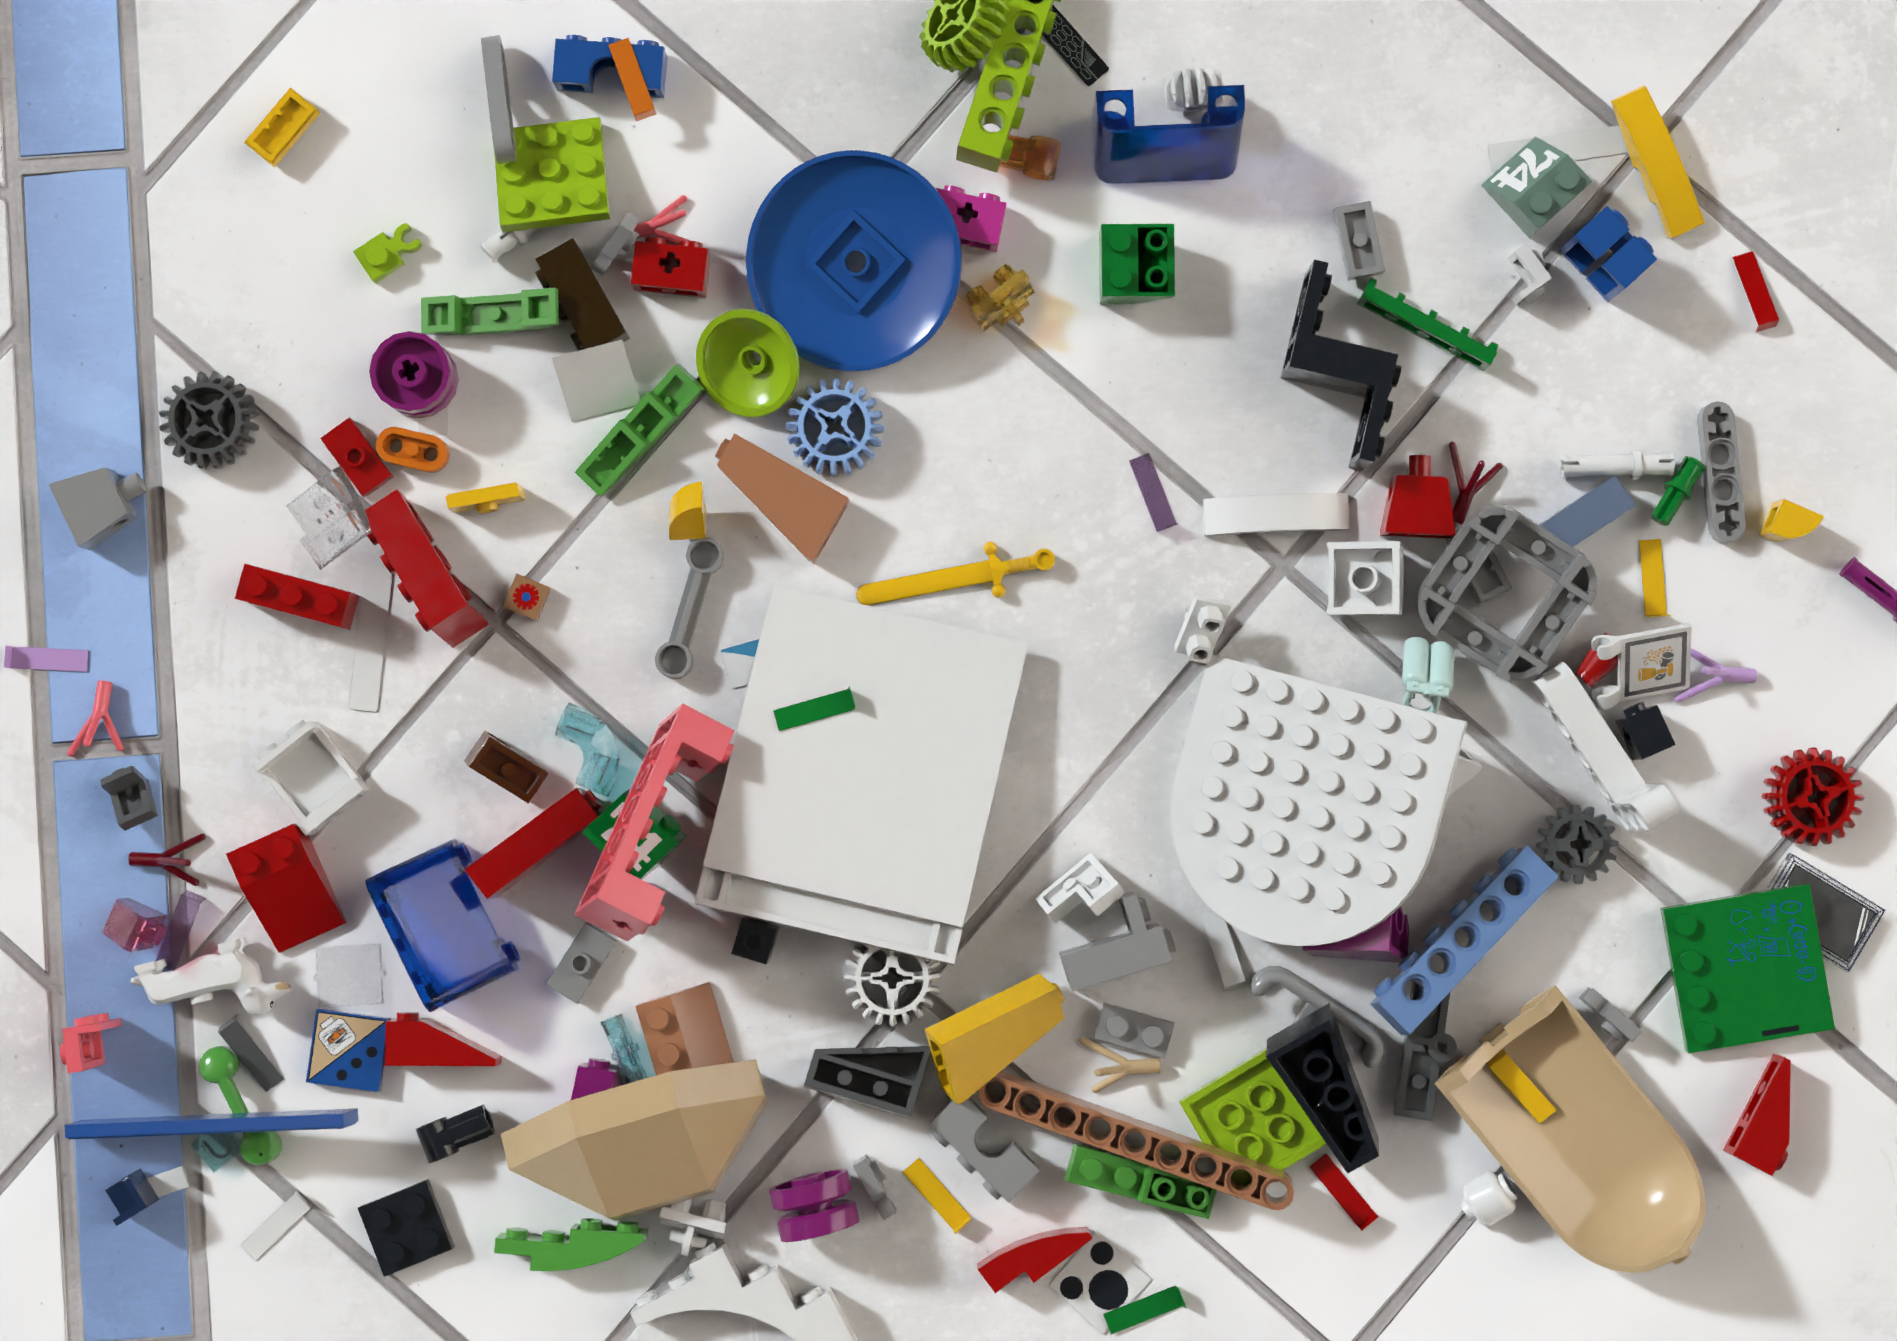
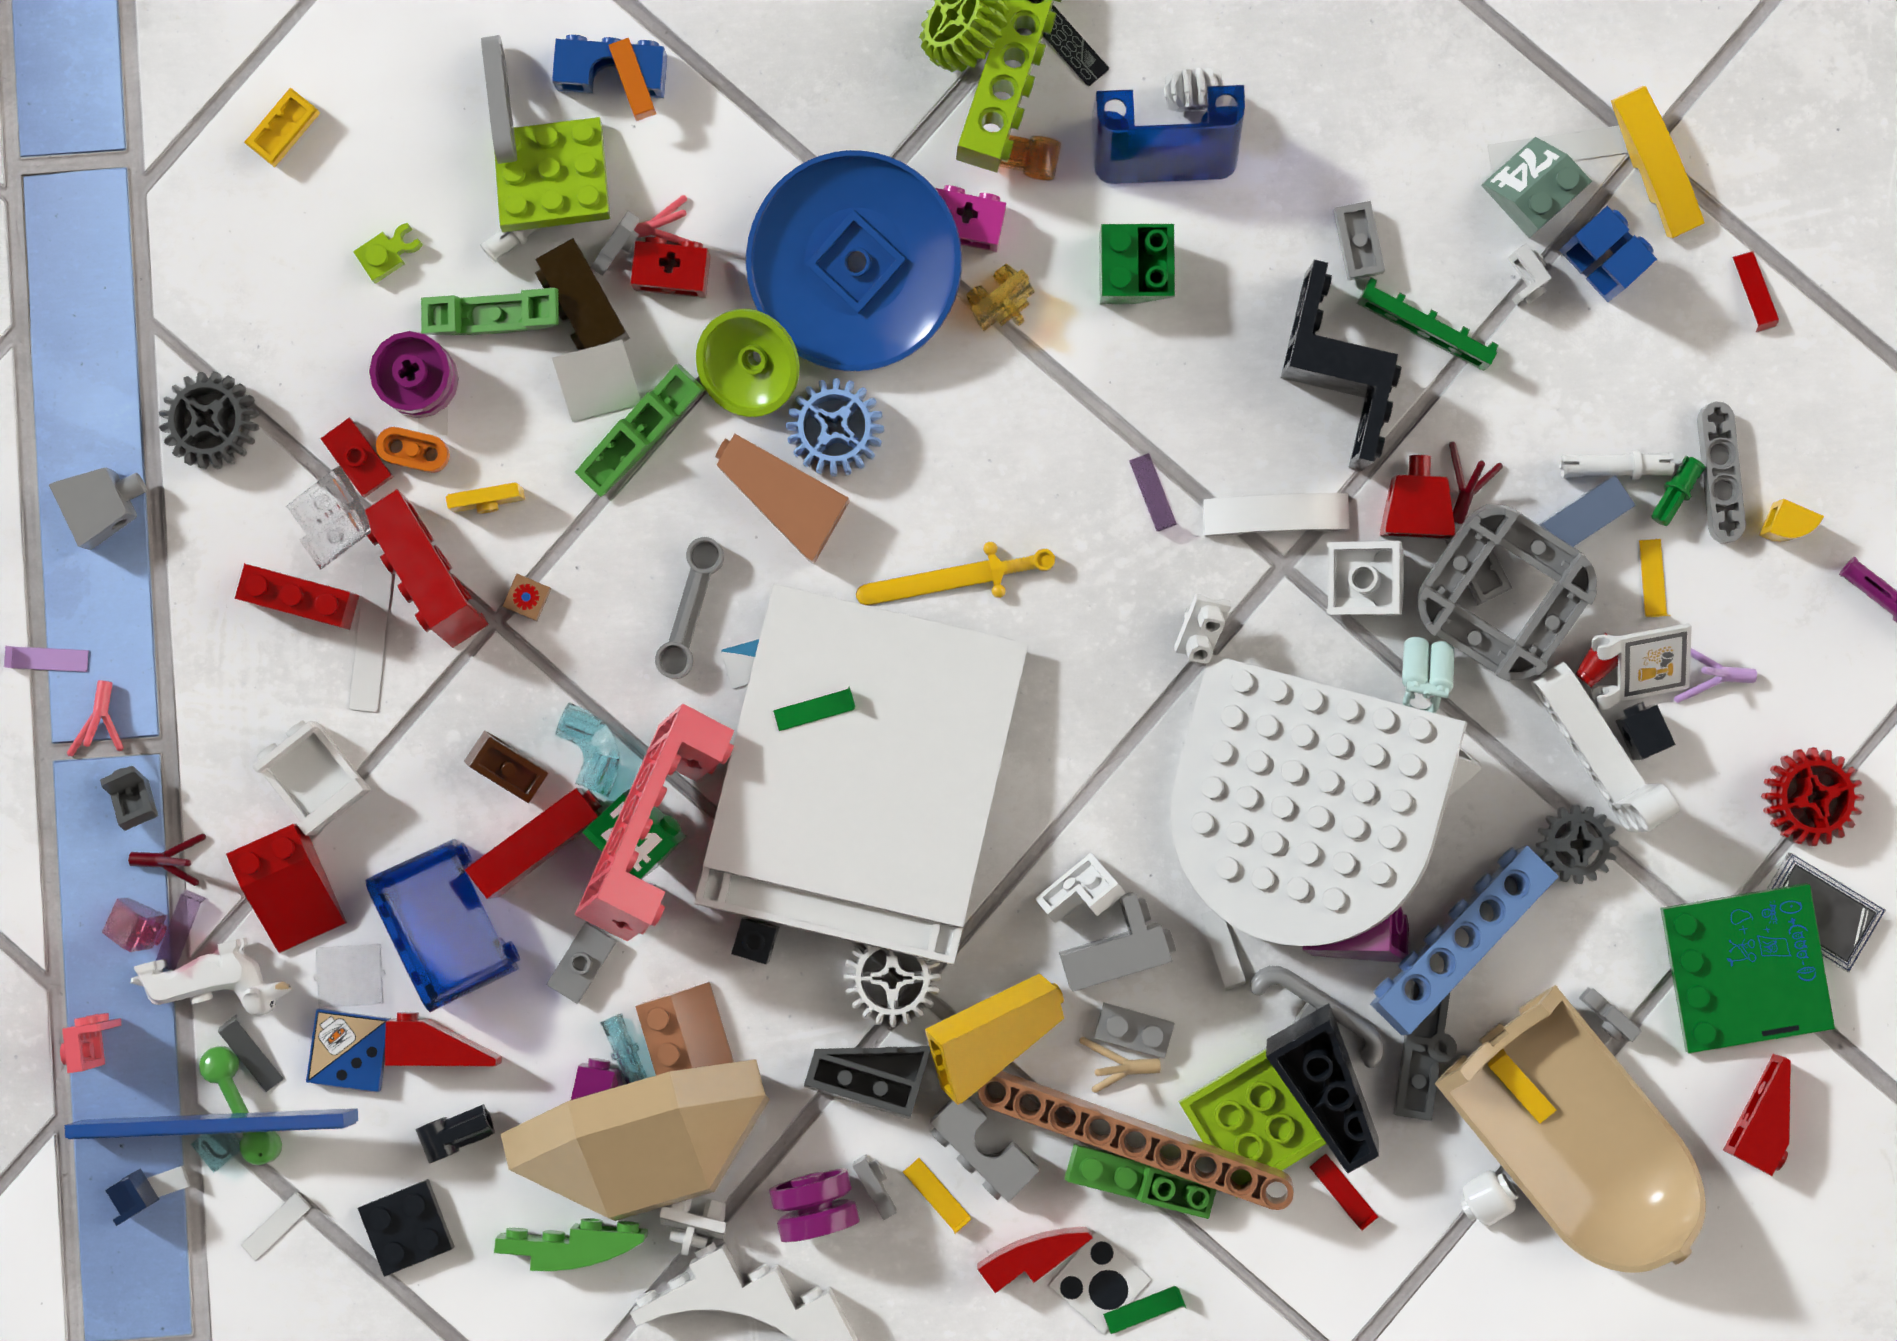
(688, 513): yellow brick -> none

